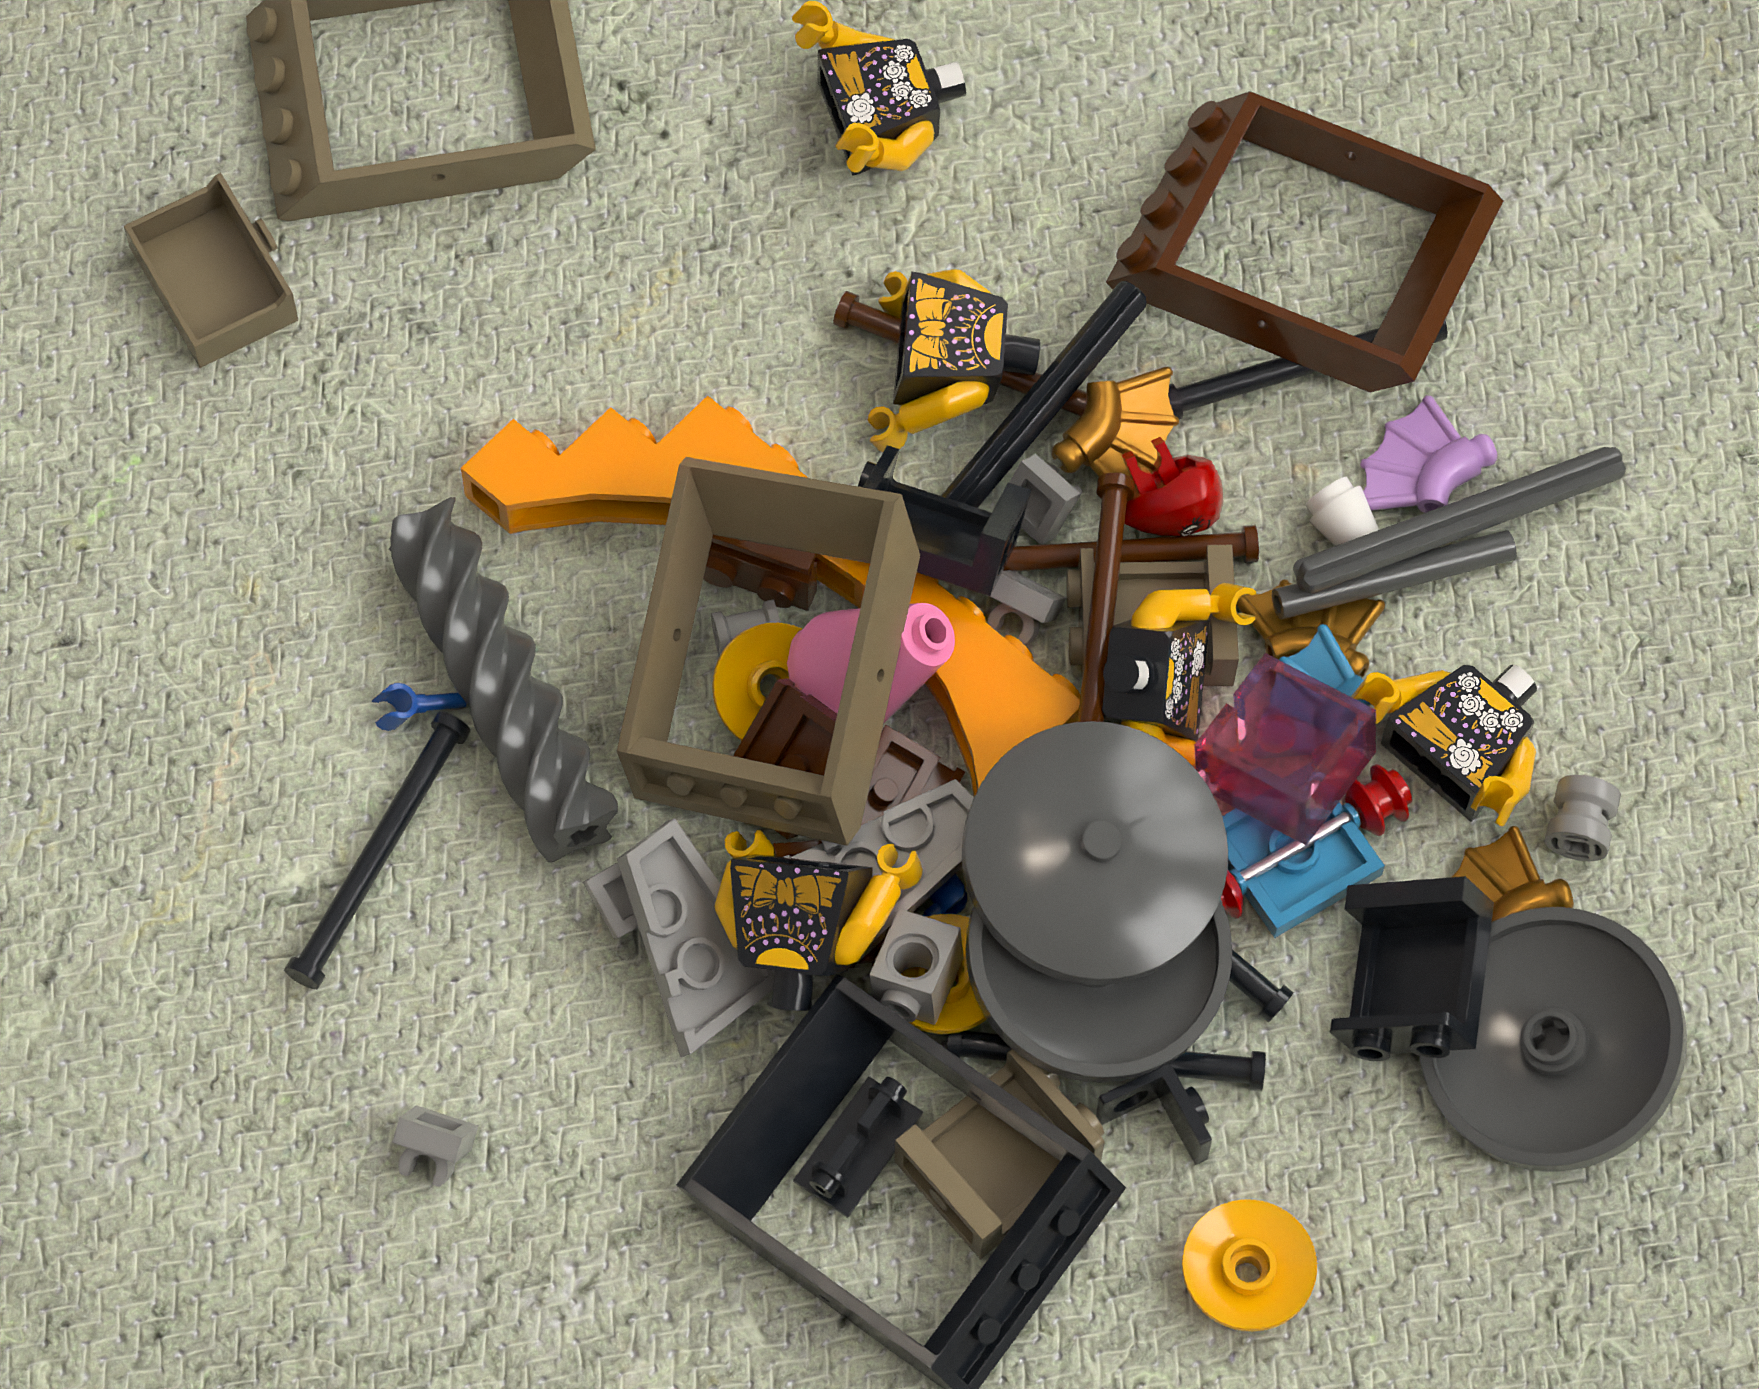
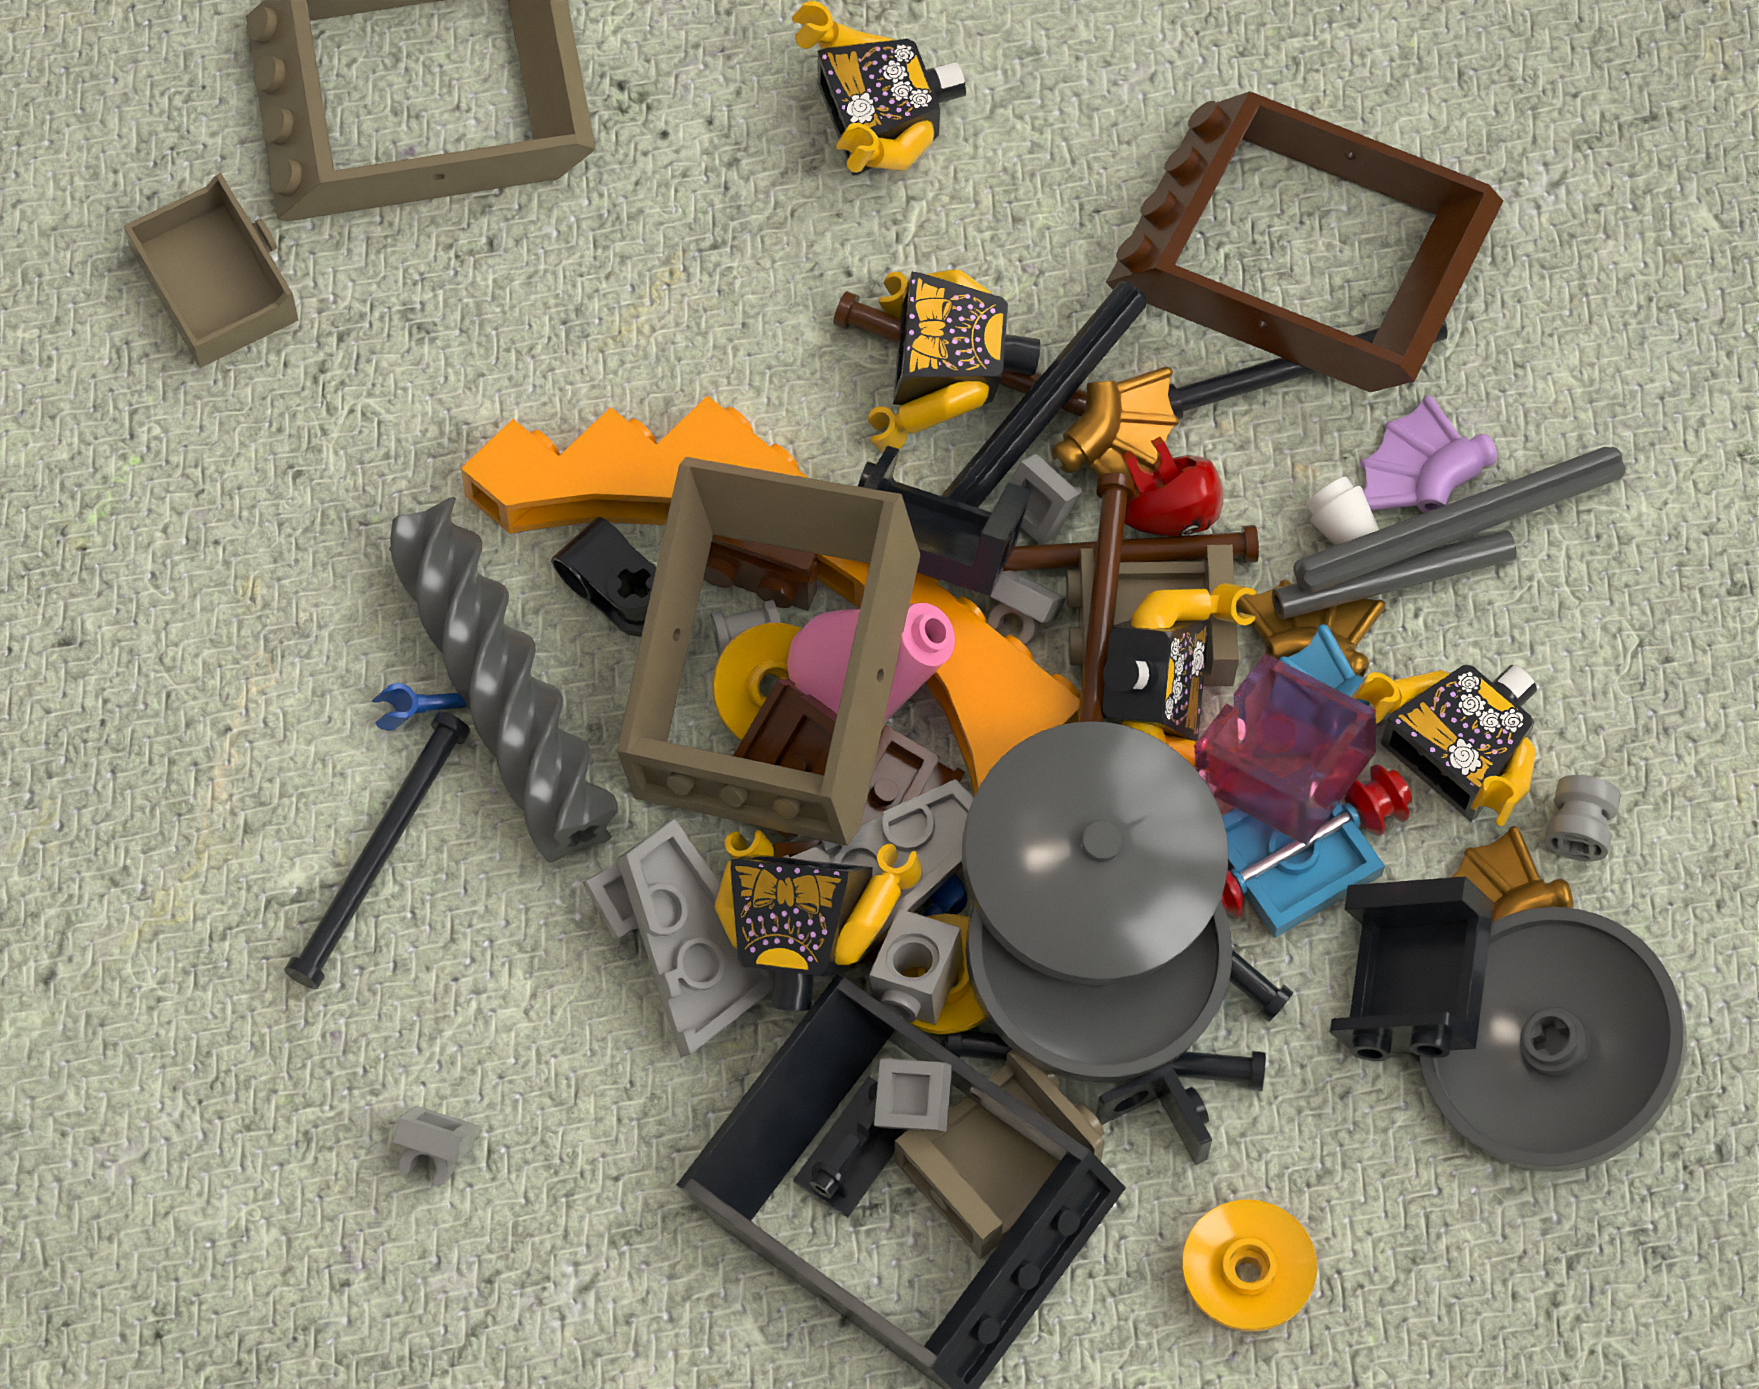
(608, 574): none -> black piece
(913, 1095): none -> light grey tile

